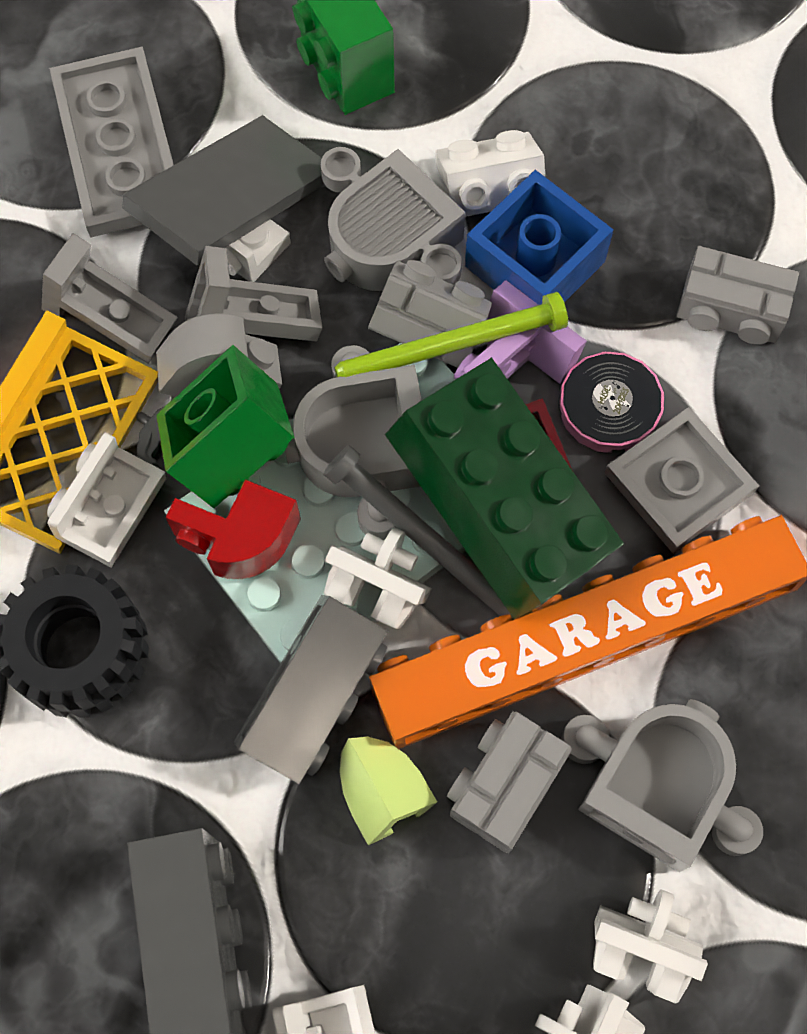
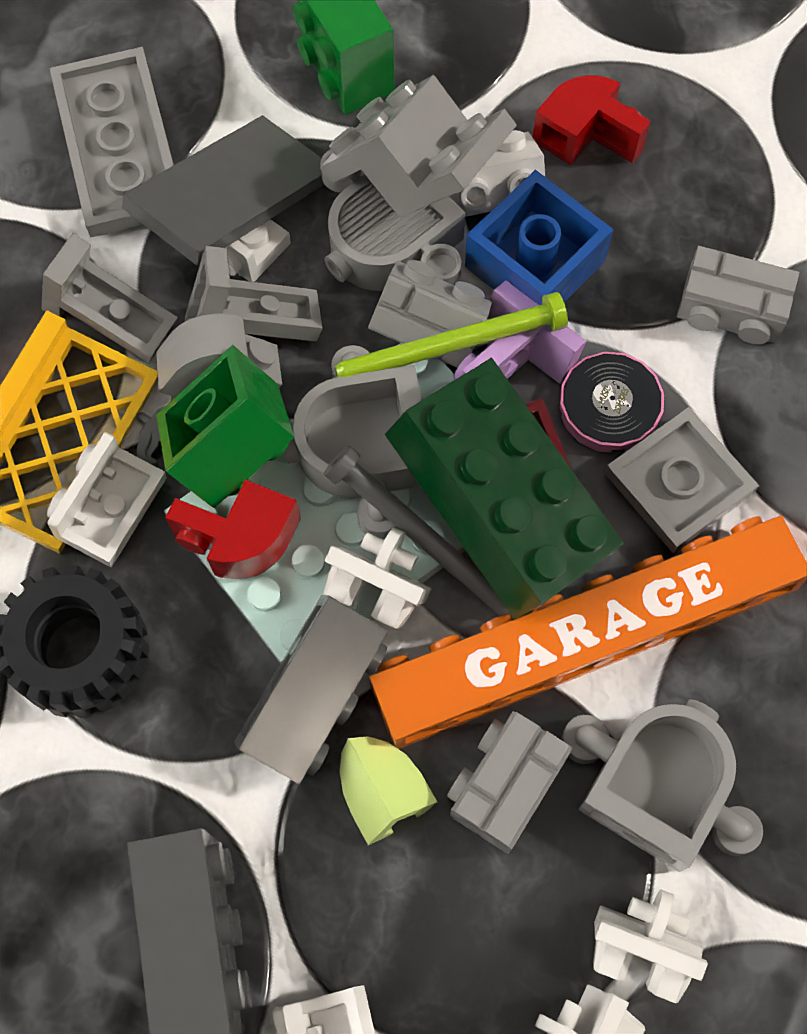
(417, 145): none -> light grey bracket
(586, 111): none -> red brick

